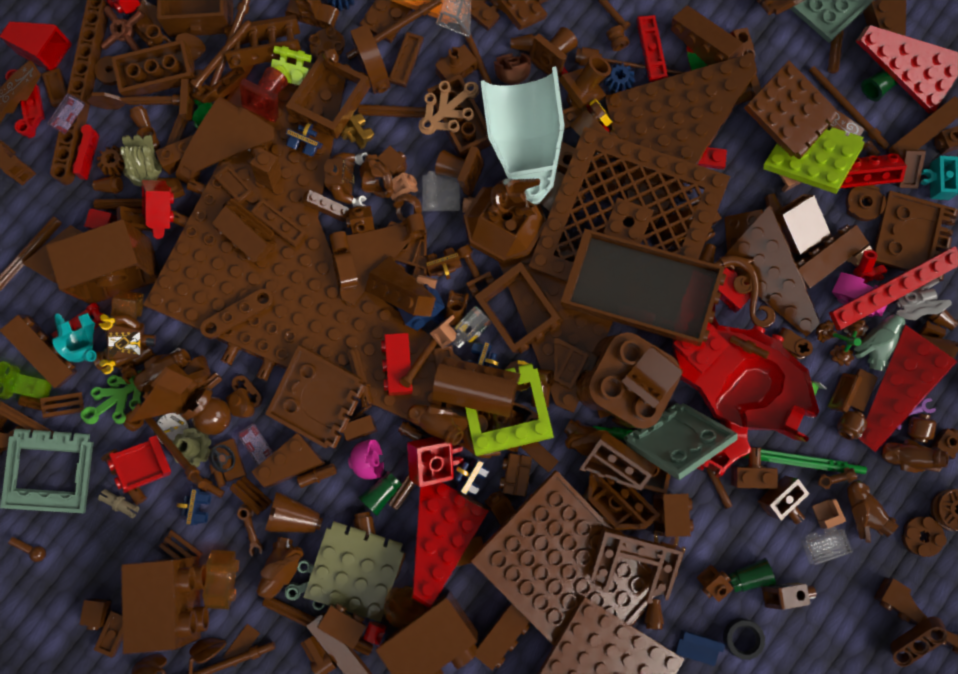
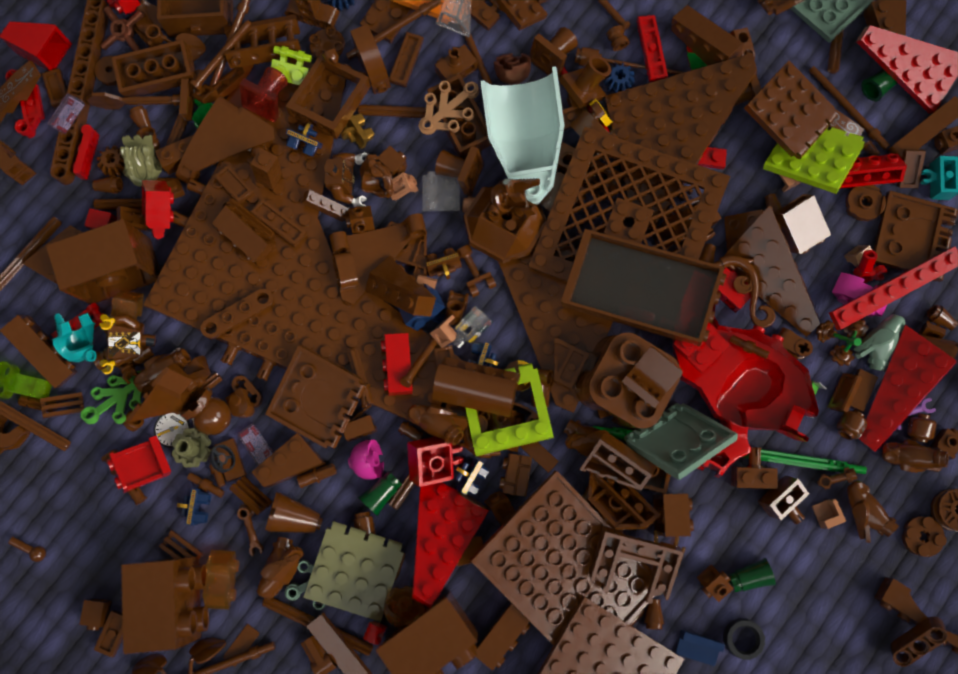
(46, 499): sand green hinge -> none
(118, 503): dark tan pin -> none
(190, 470): reddish brown bar -> none
(342, 625): reddish brown brick -> none
(399, 202): reddish brown piece -> none
(499, 285): reddish brown window -> none
(522, 42): reddish brown cone -> none
(719, 488): reddish brown bar -> none
(788, 595): reddish brown torso -> none
(826, 545): clear brick -> none
(831, 254): reddish brown brick -> none
(921, 302): light grey piece -> none

